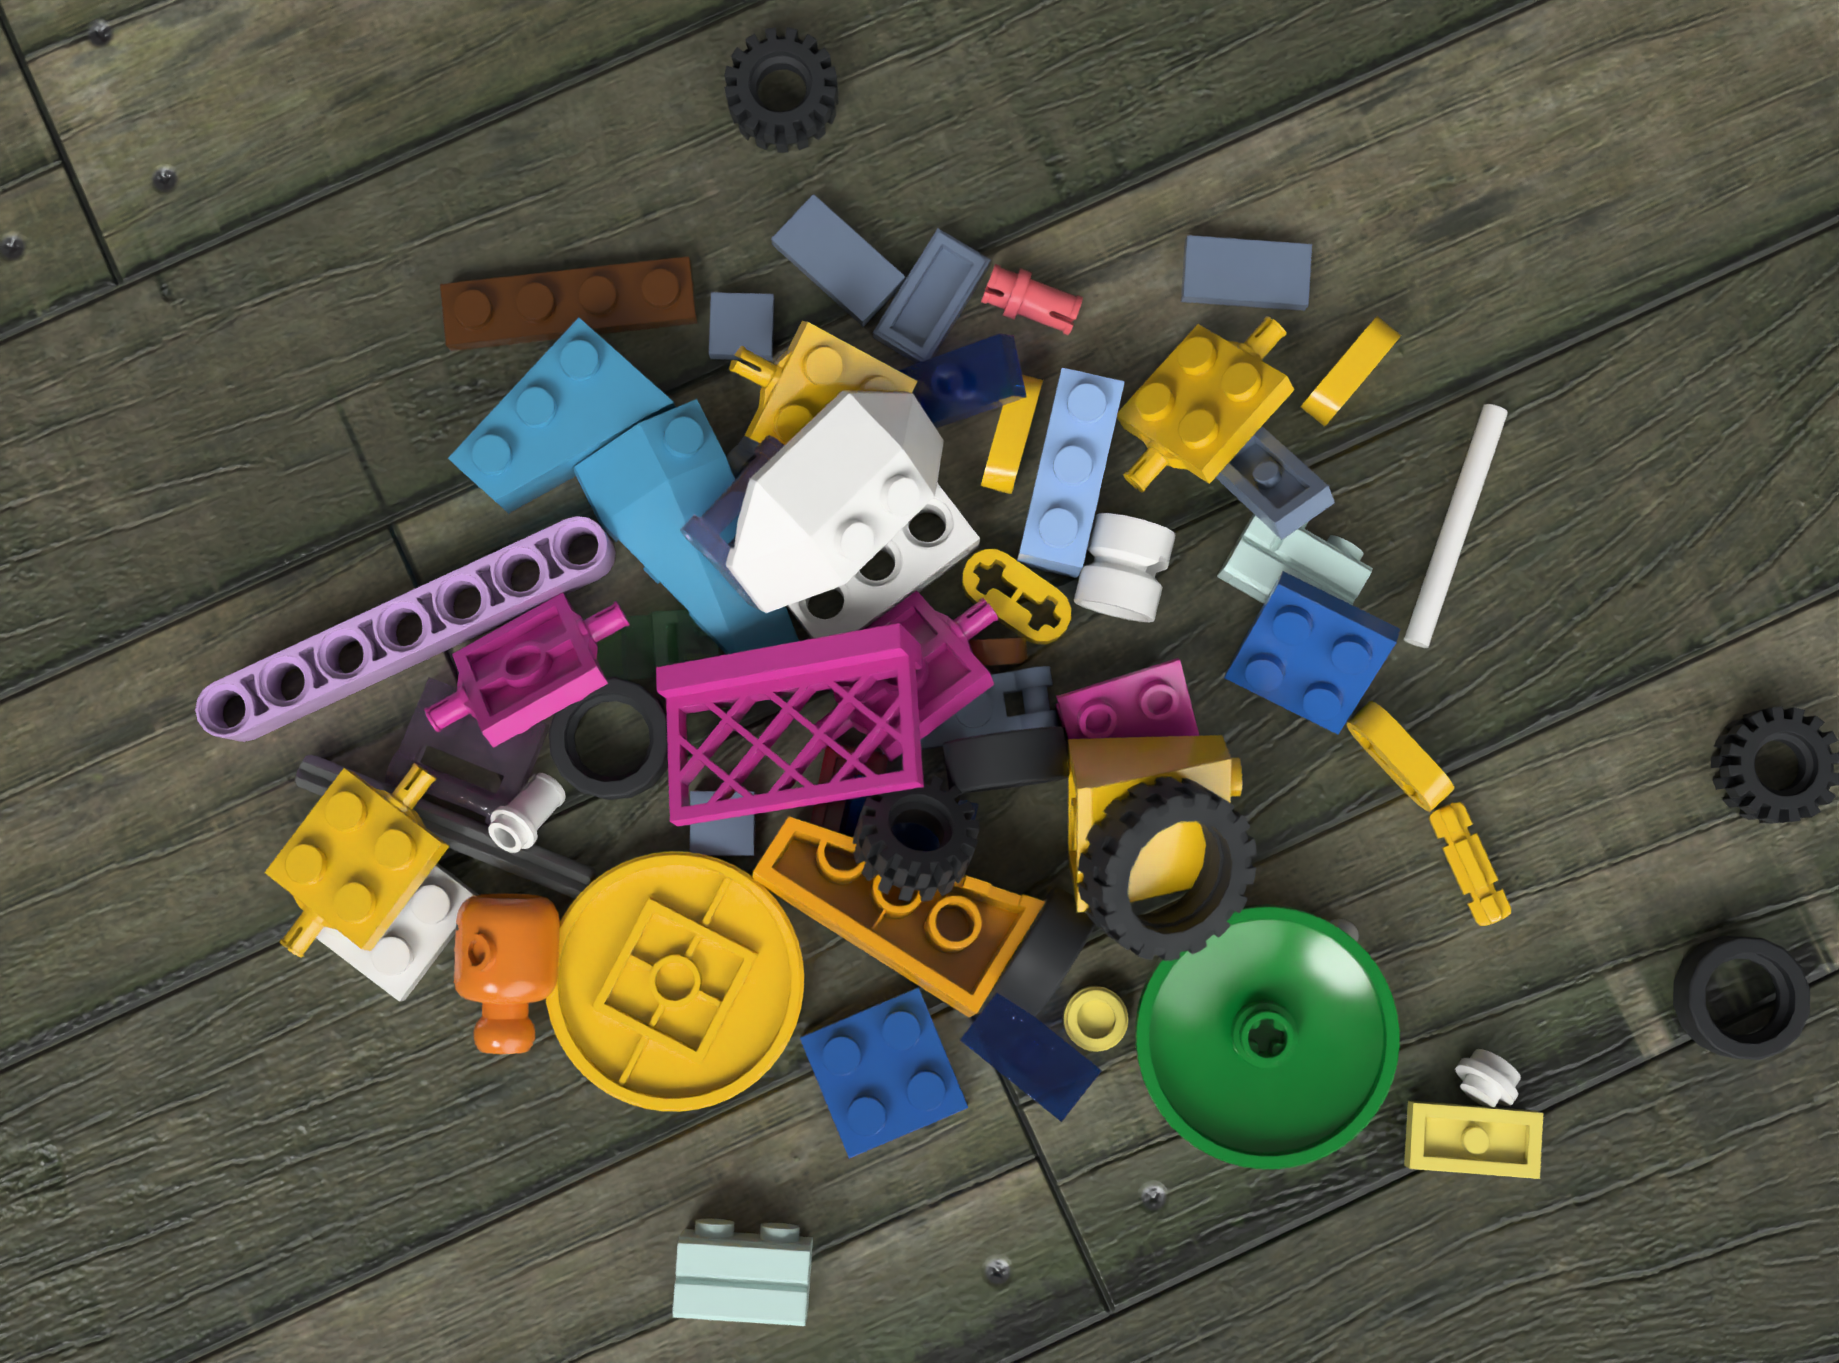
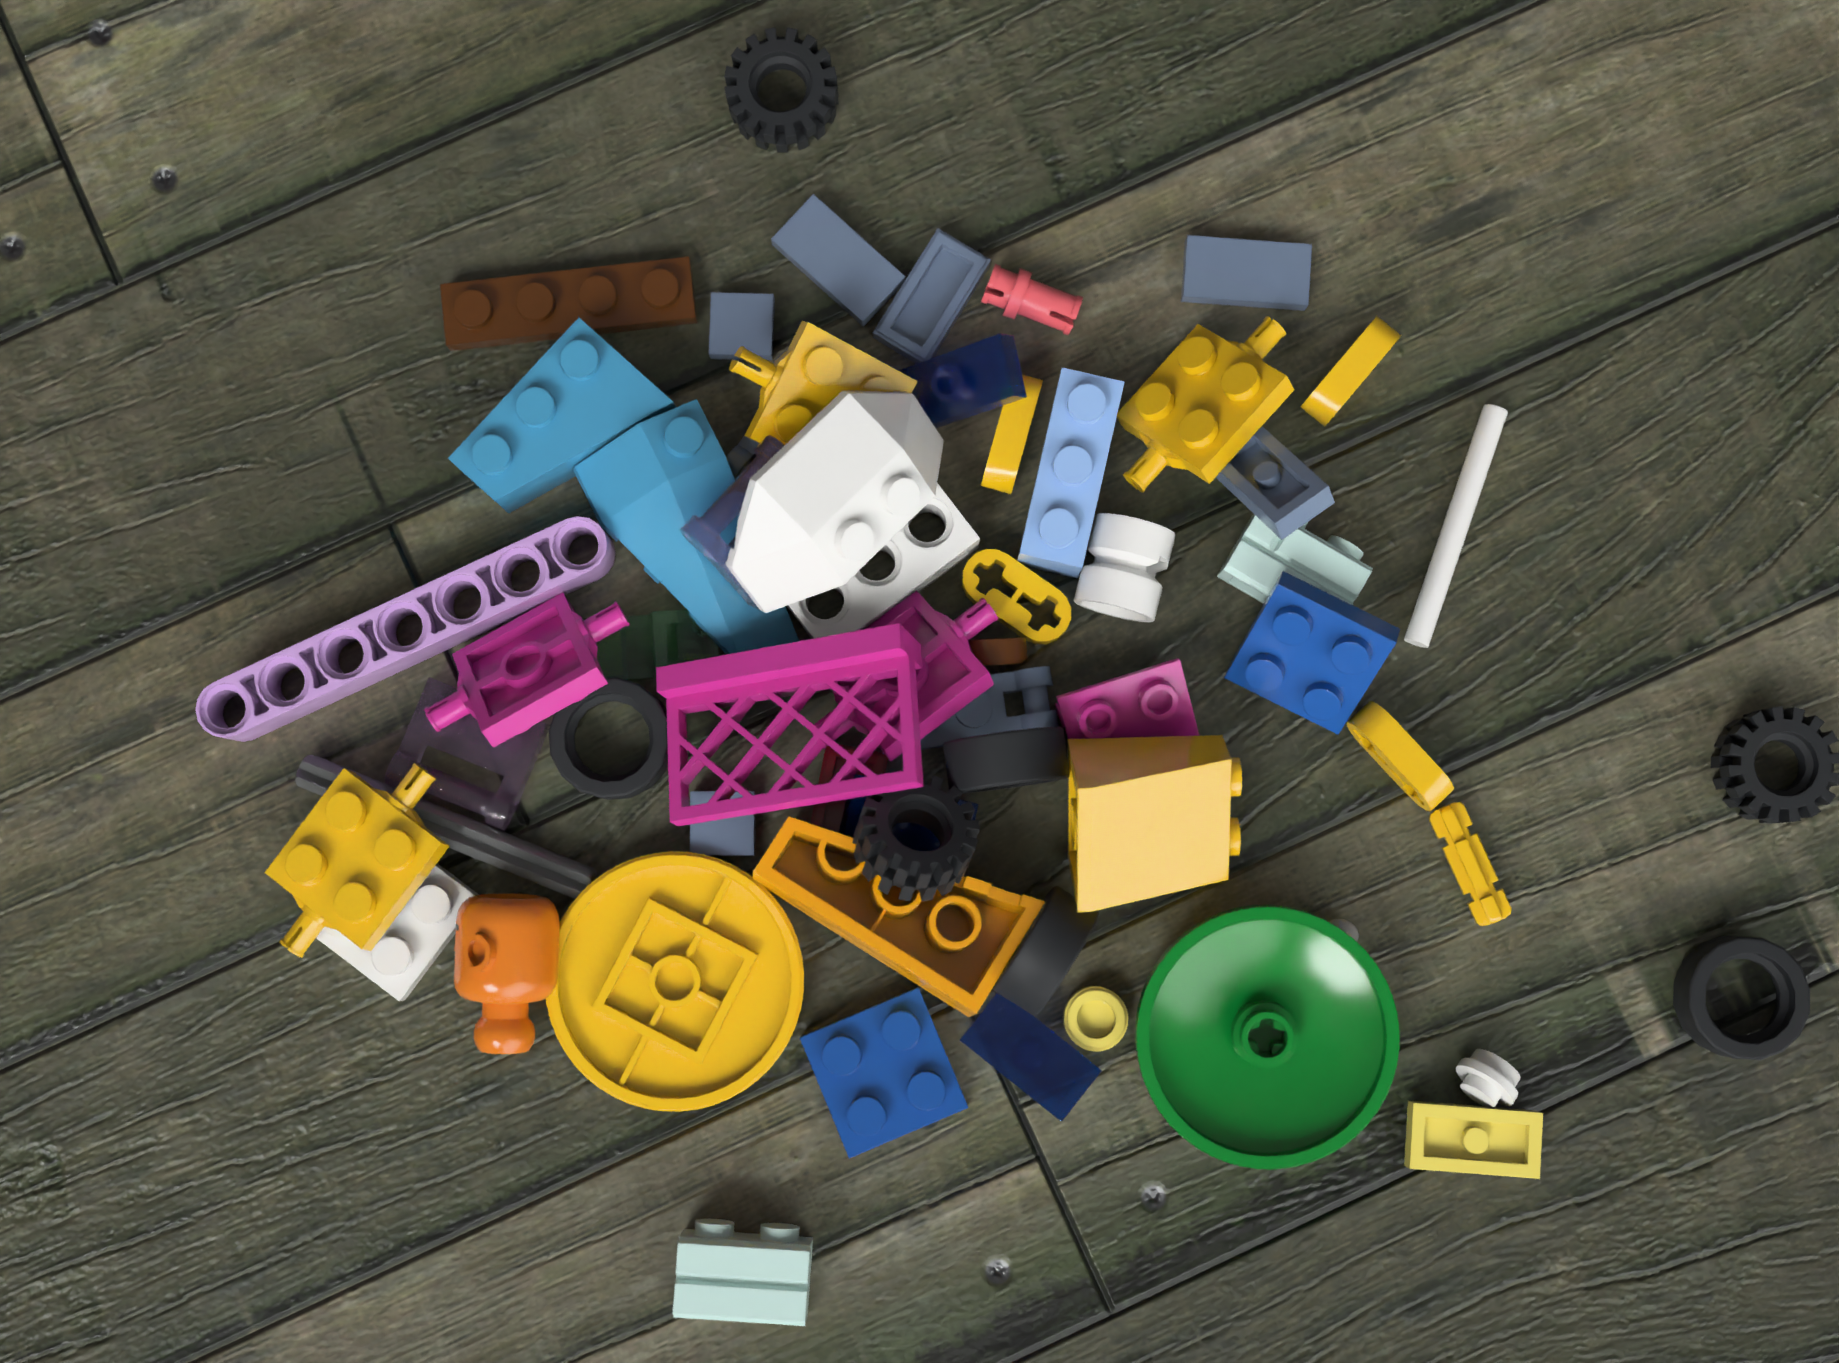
(517, 824): white pin -> none
(1205, 906): black tyre -> none

